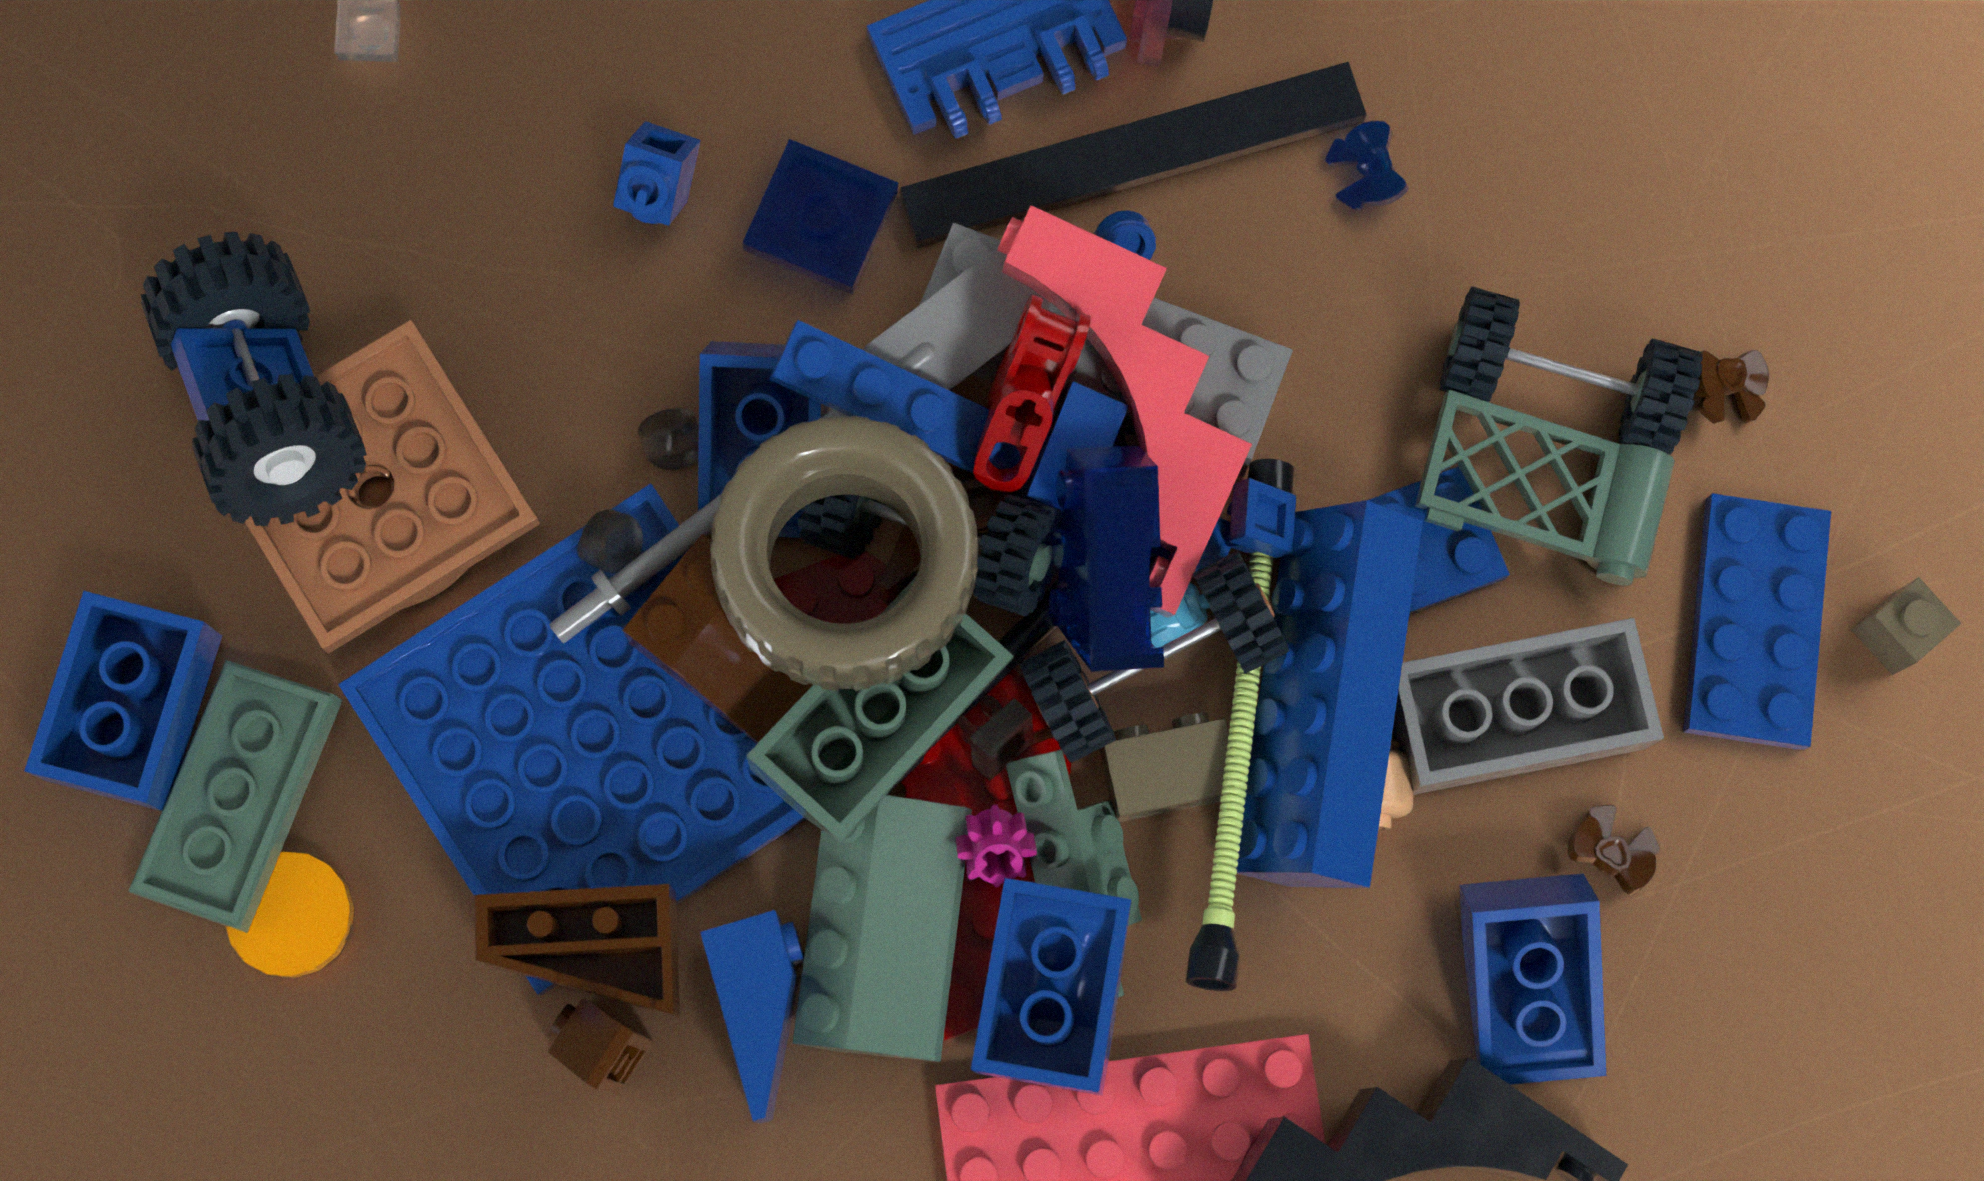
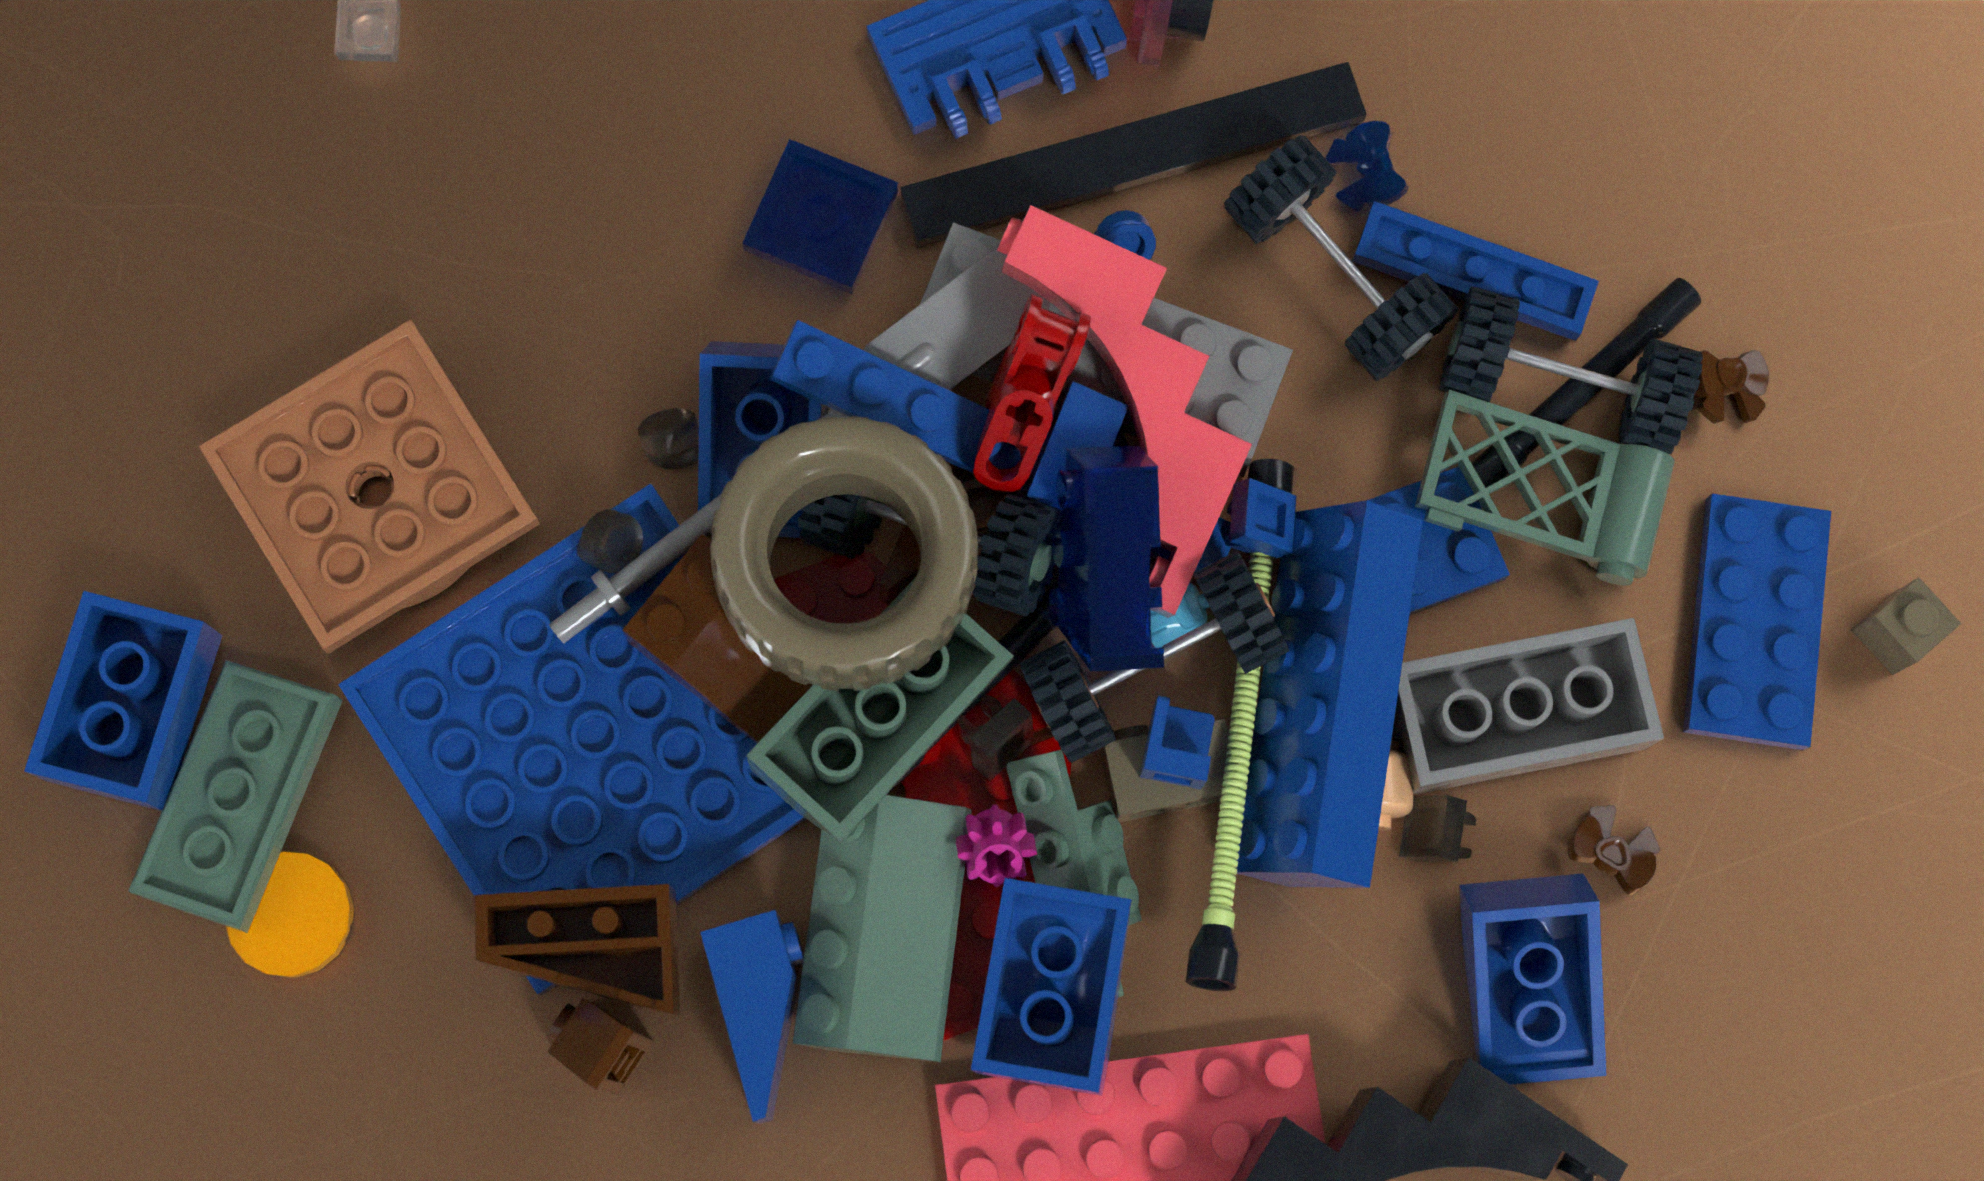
(265, 425): black plate -> none
(656, 173): blue brick -> none
(1177, 745): none -> blue panel
(1282, 192): none -> black axle
(1412, 245): none -> blue plate
(1435, 829): none -> clear smoke tile
(1652, 321): none -> black piece

